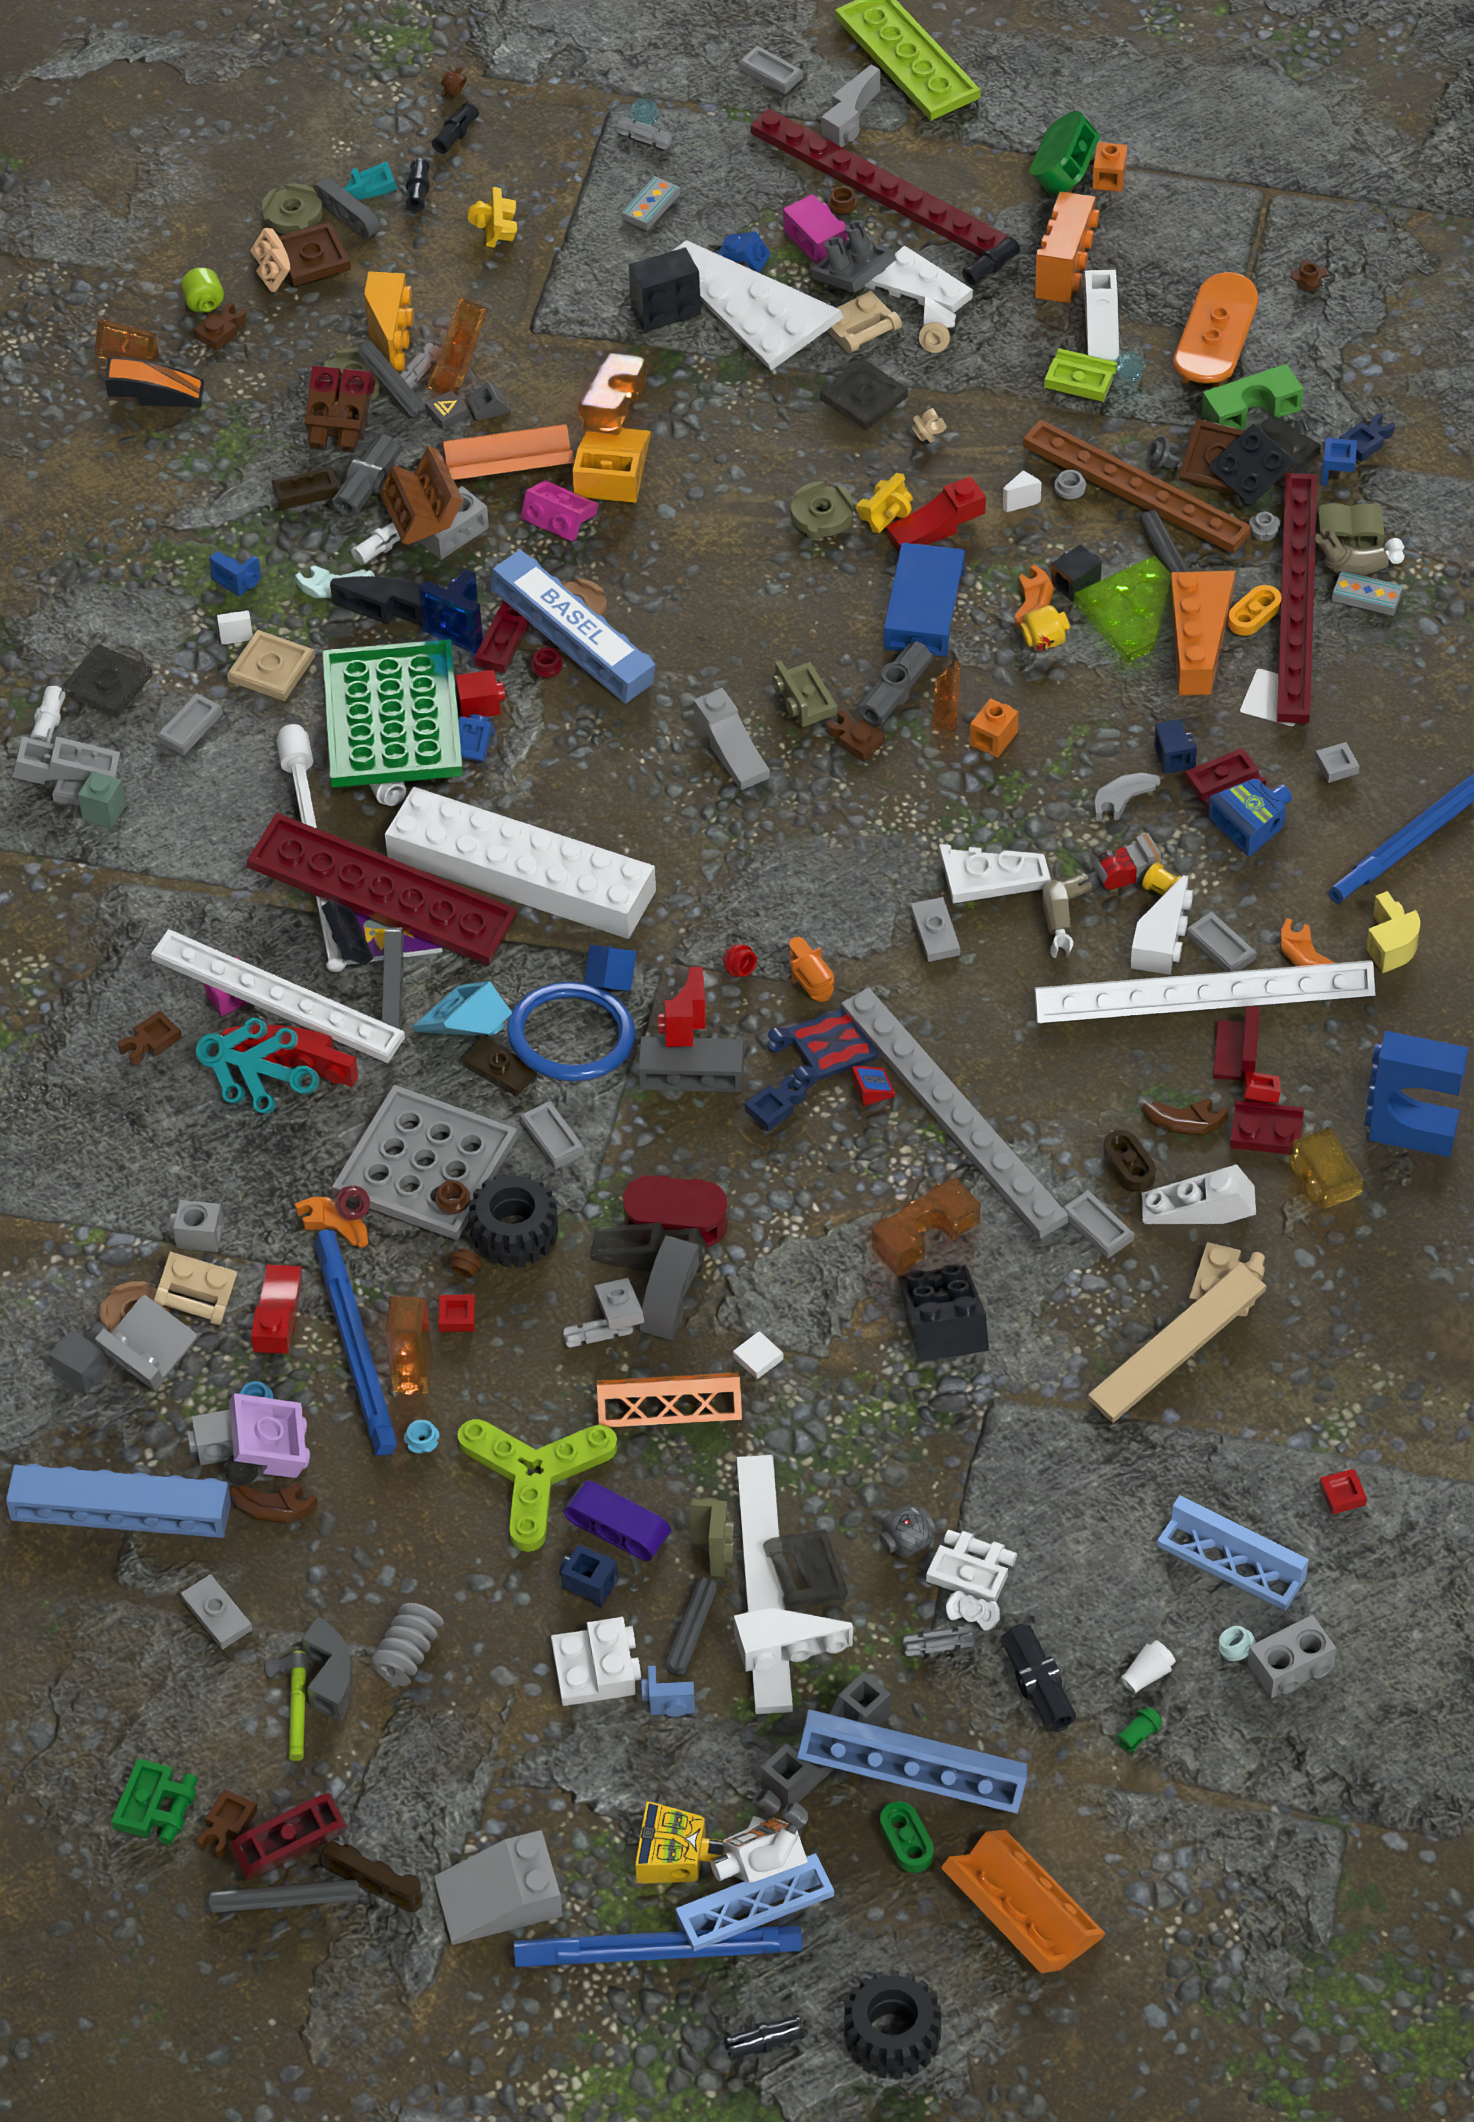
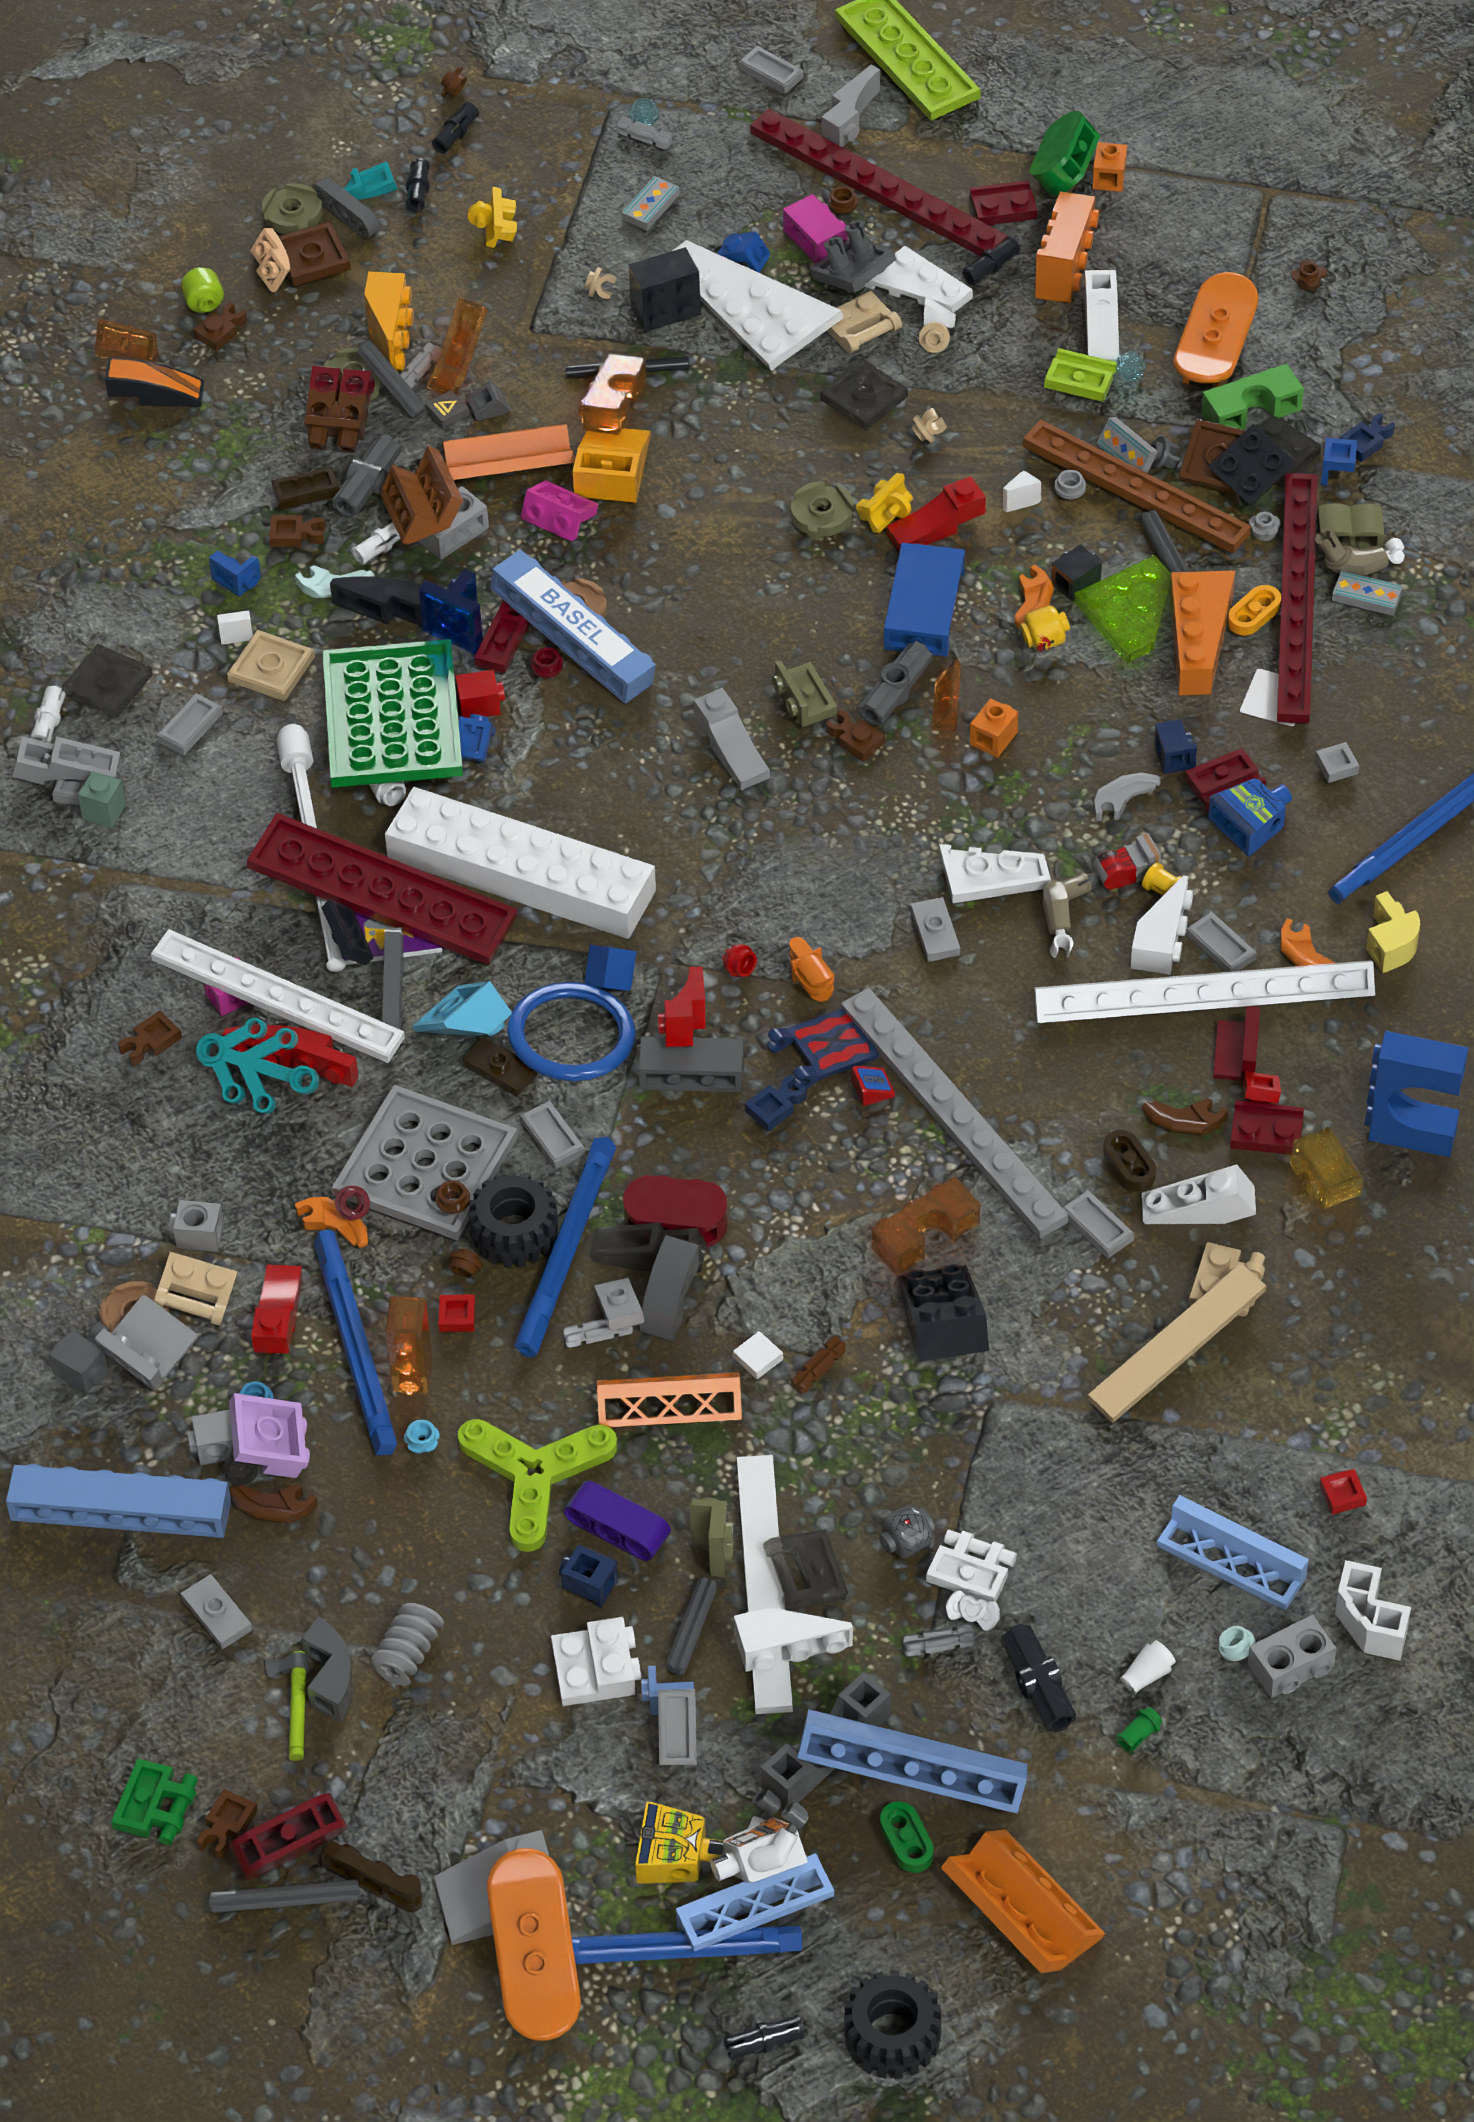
(291, 530): none -> reddish brown plate
(533, 1944): none -> orange piece
(565, 1246): none -> blue piece
(594, 283): none -> tan plate
(651, 365): none -> black bar
(677, 1727): none -> light grey tile
(818, 1364): none -> reddish brown axle
(1004, 202): none -> dark red plate
(1126, 445): none -> light grey tile
(1374, 1624): none -> white brick

